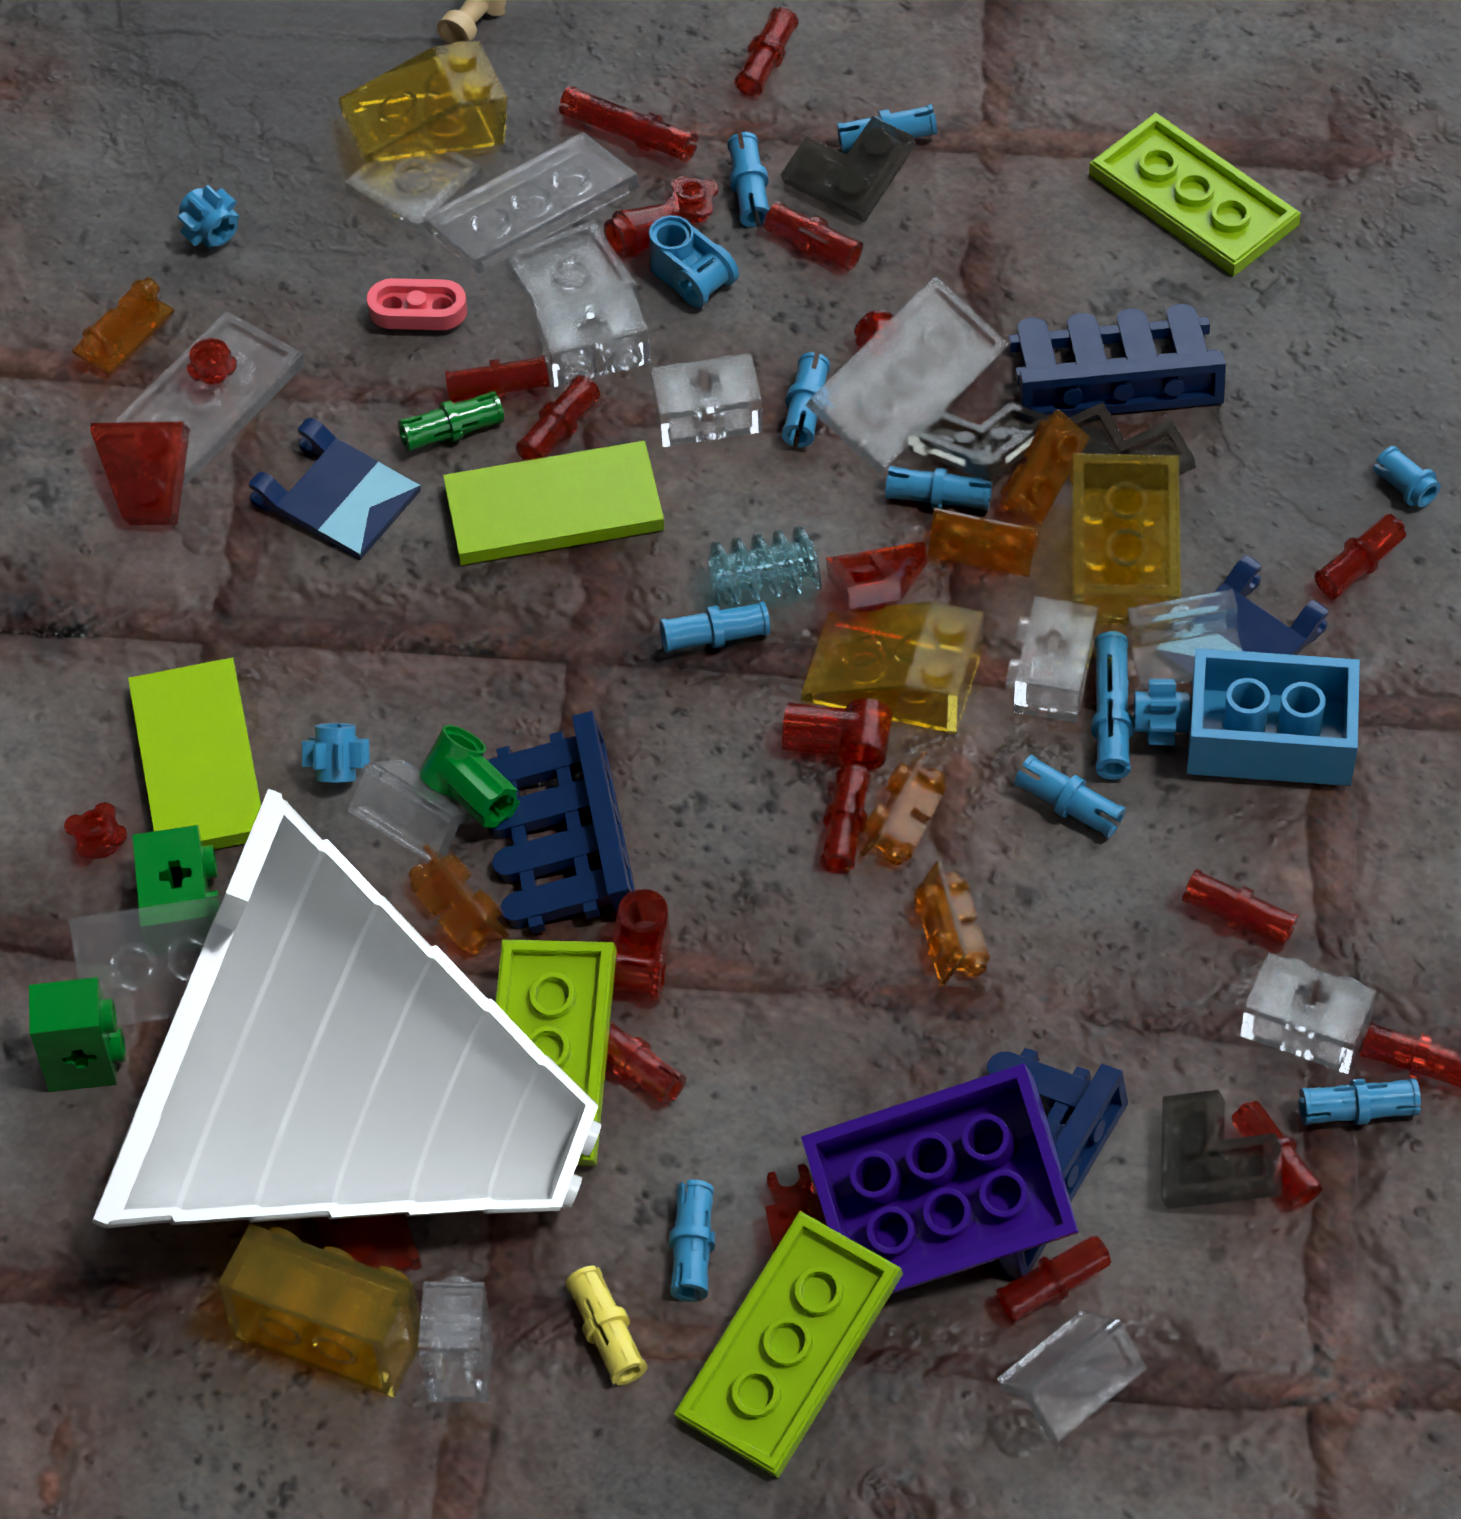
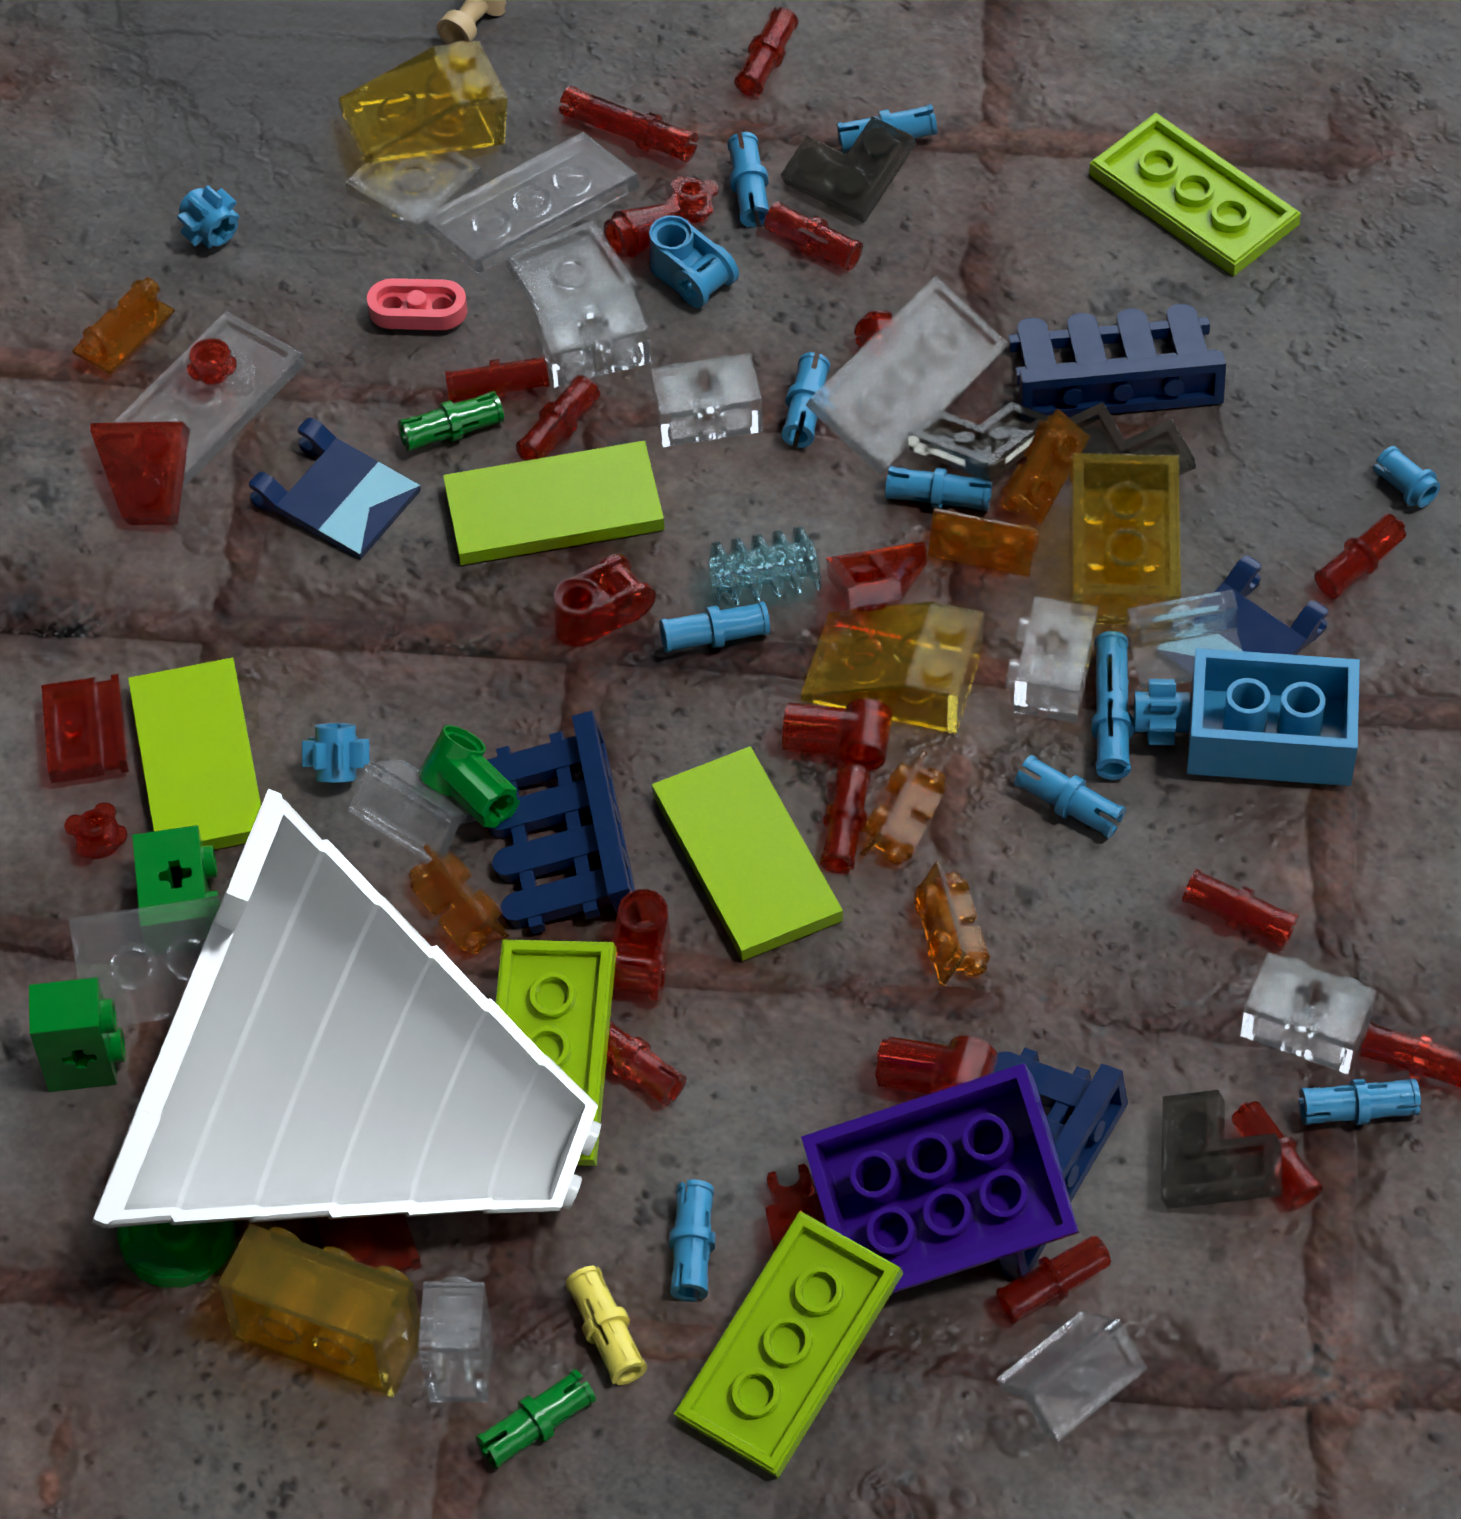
(84, 728): none -> clear red plate
(176, 1253): none -> green tile
(535, 1418): none -> green pin
(600, 601): none -> clear red piece
(747, 853): none -> lime tile
(932, 1066): none -> clear red piece

